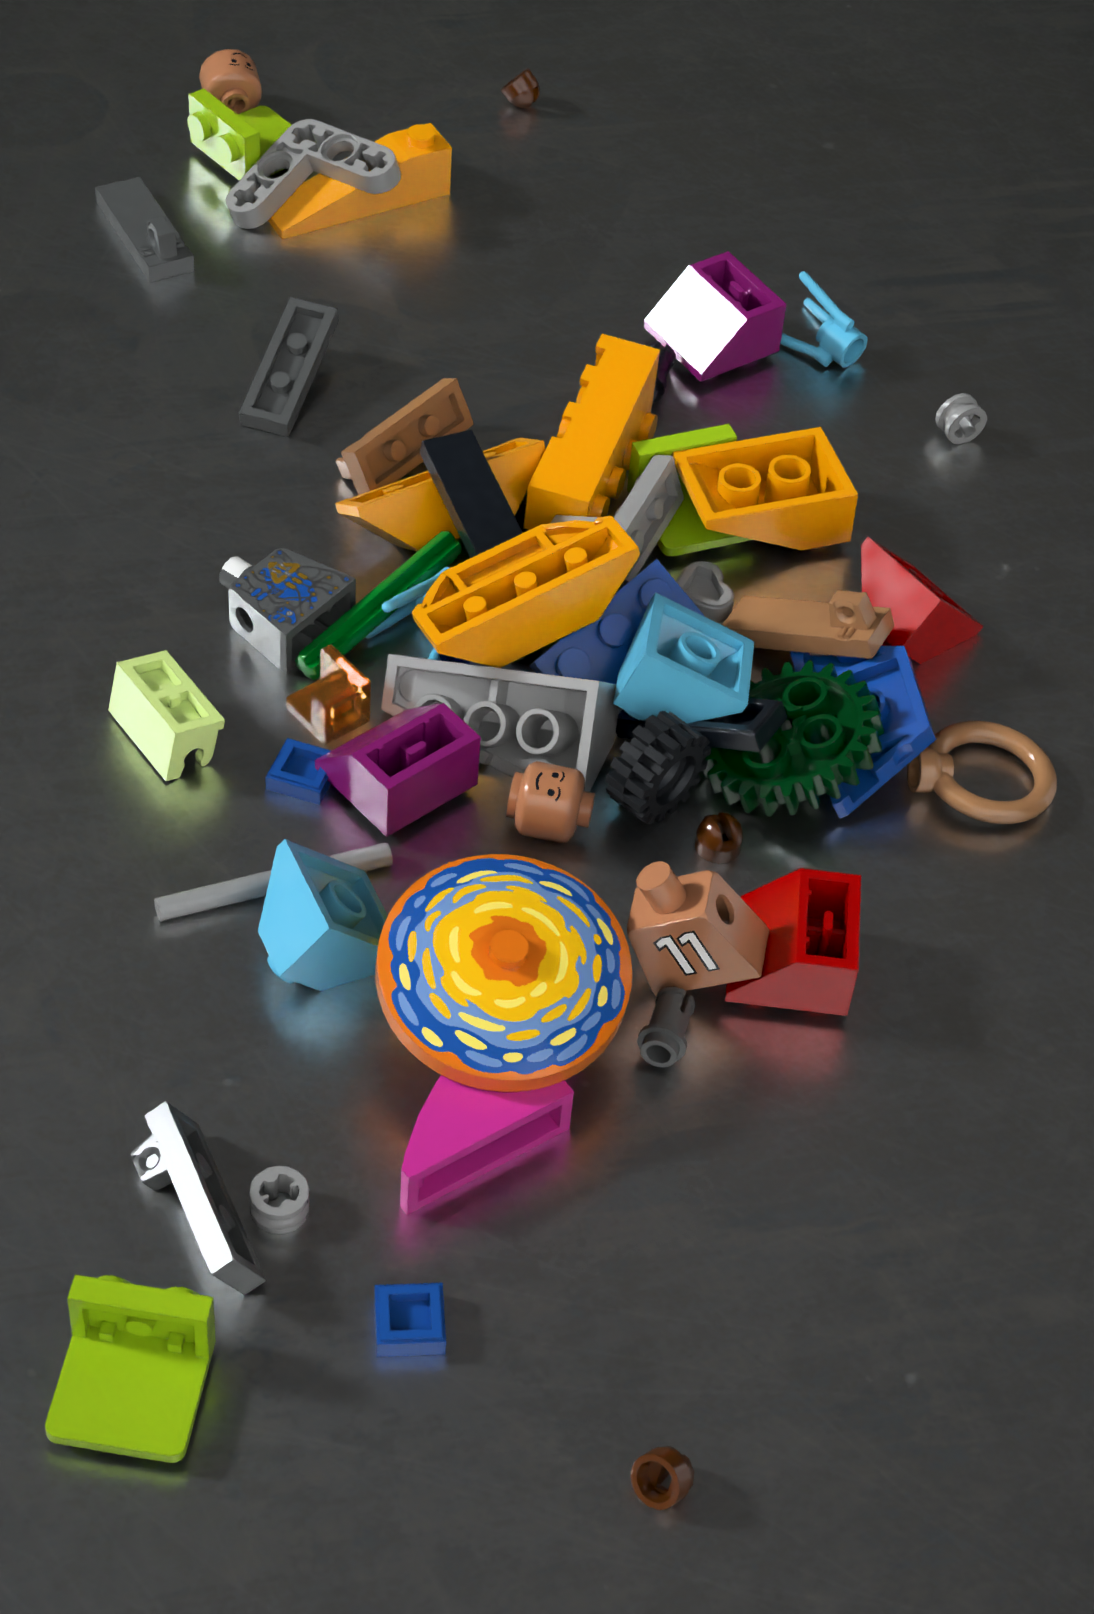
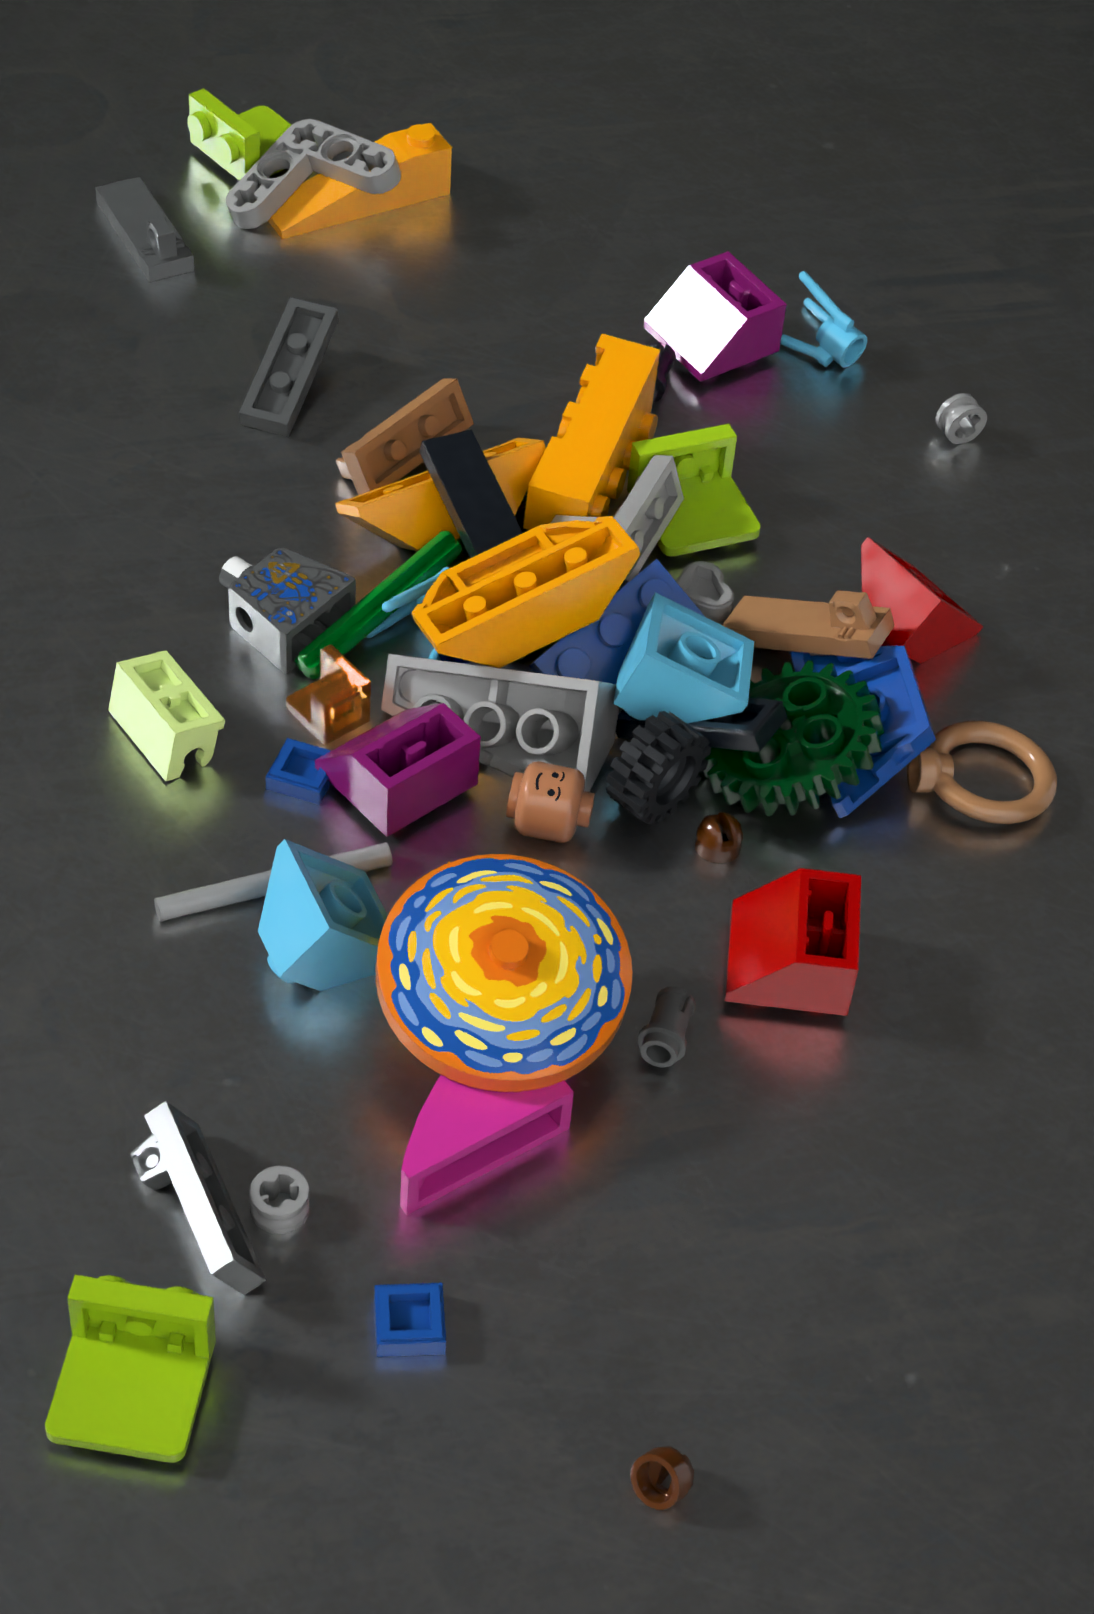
(232, 79): nougat head -> none
(522, 89): reddish brown hinge -> none
(693, 930): nougat torso -> none
(772, 489): light orange slope -> none

